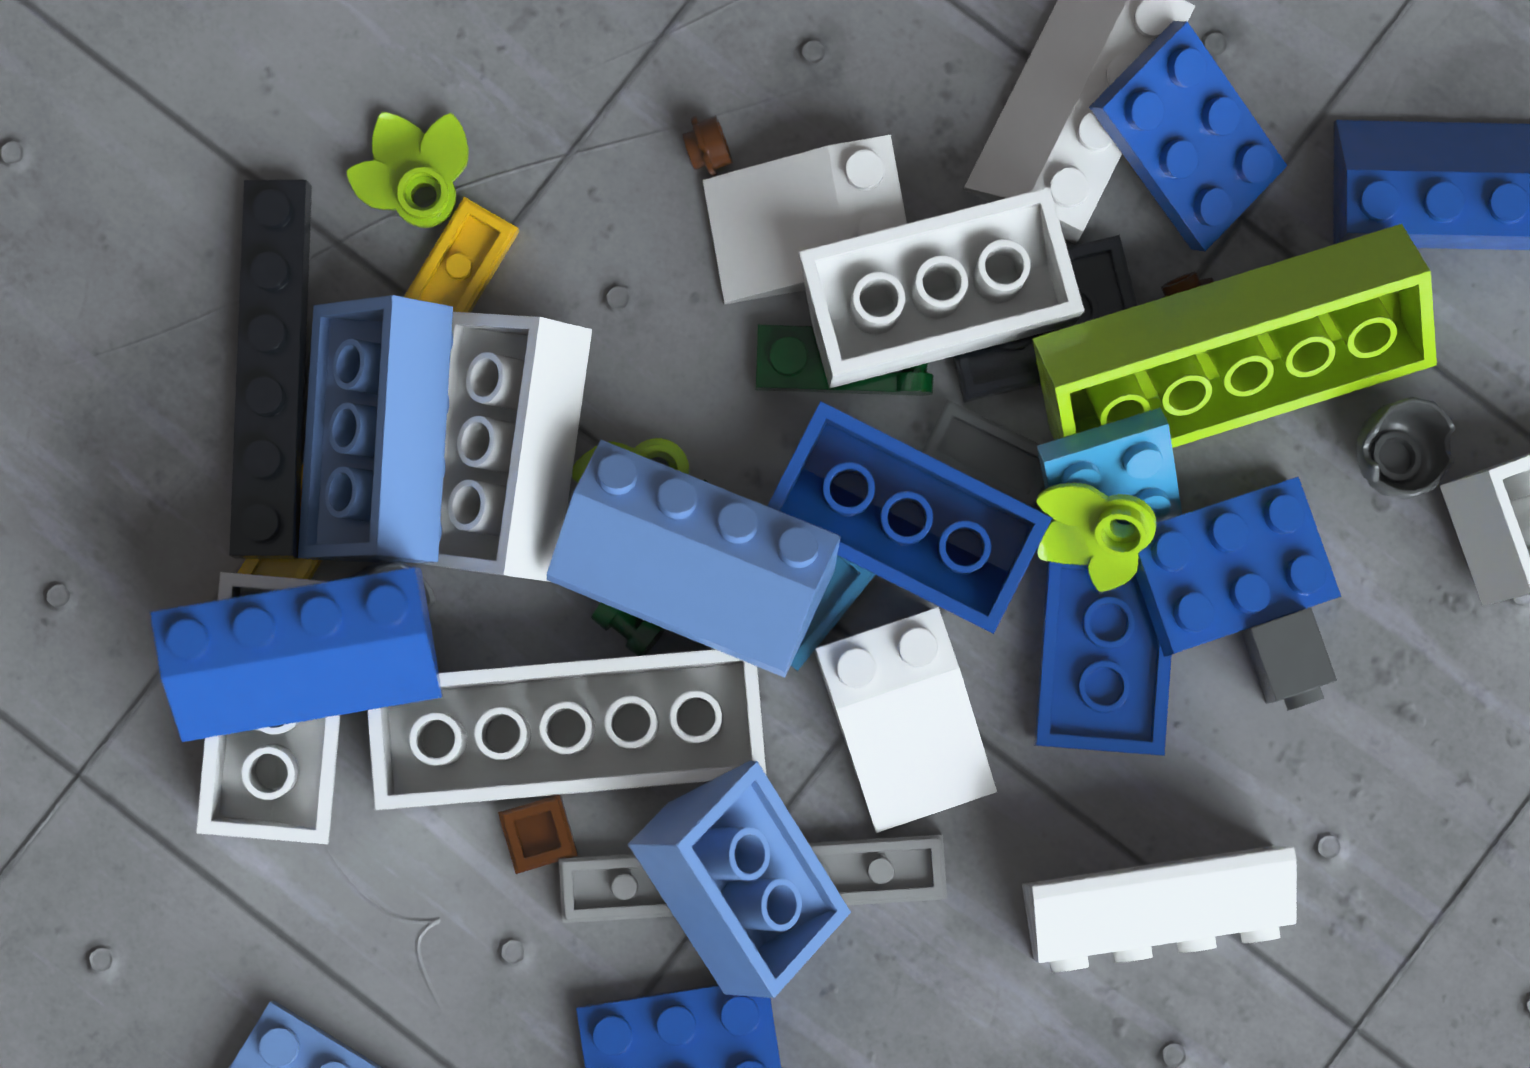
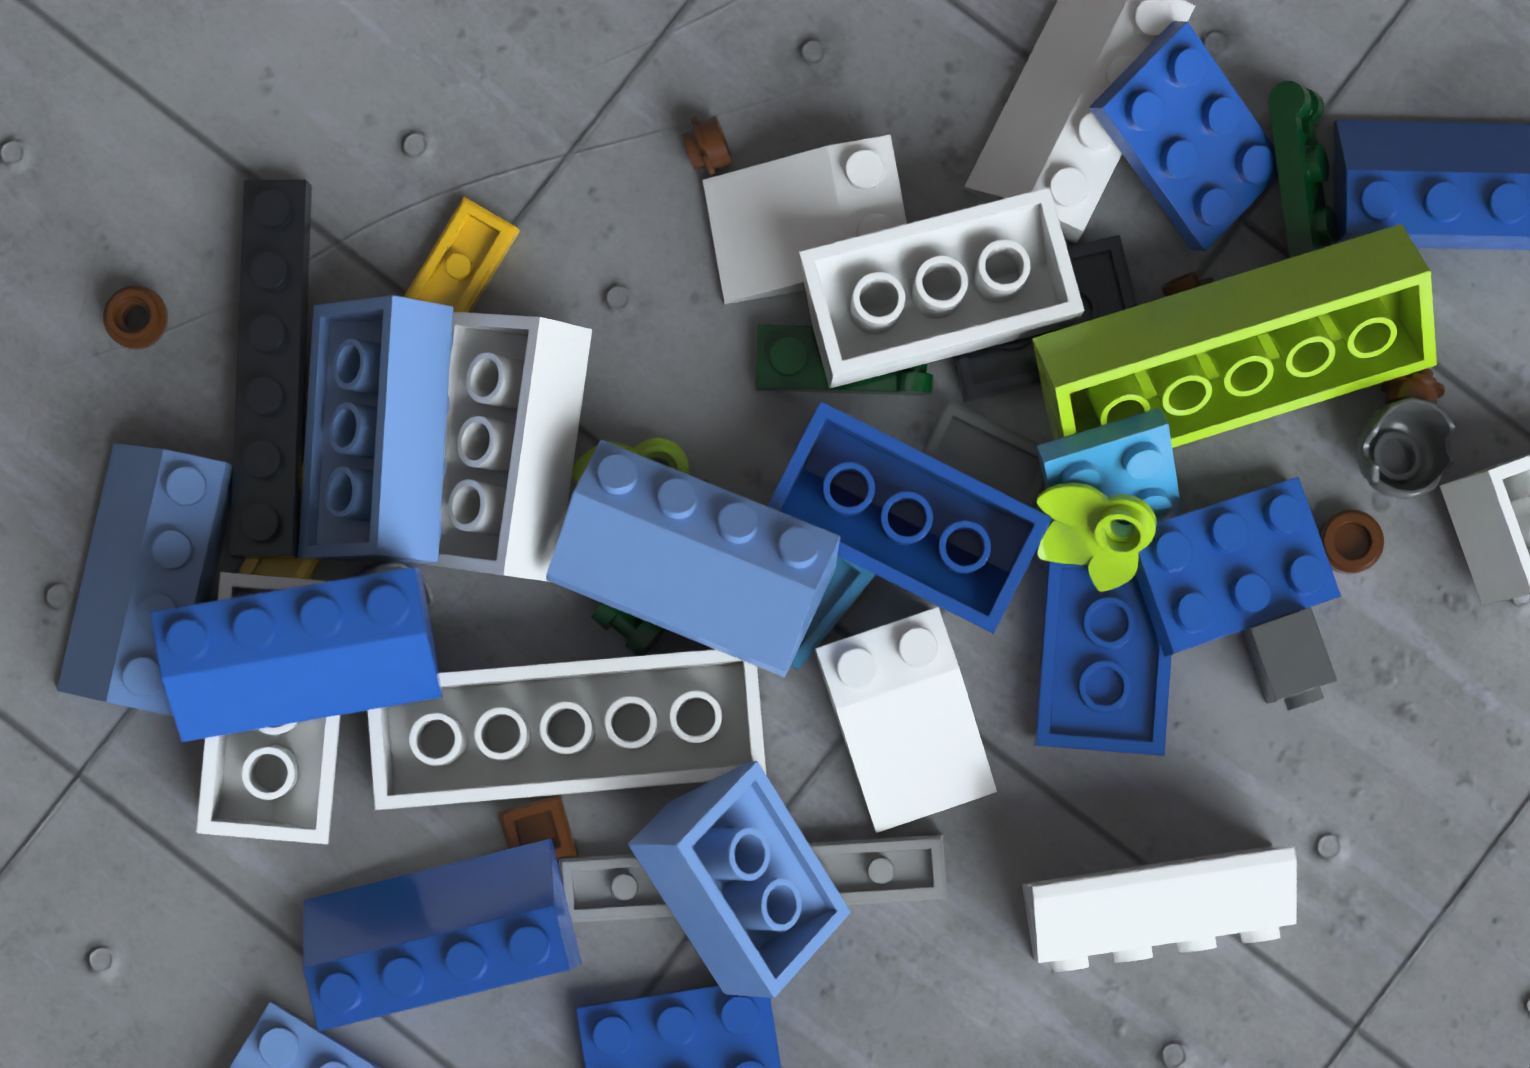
(118, 309): none -> reddish brown plate
(148, 553): none -> medium blue slope
(412, 160): lime plate -> none
(437, 935): none -> blue slope
(1301, 168): none -> dark green plate
(1352, 541): none -> reddish brown tile
(1417, 385): none -> reddish brown plate

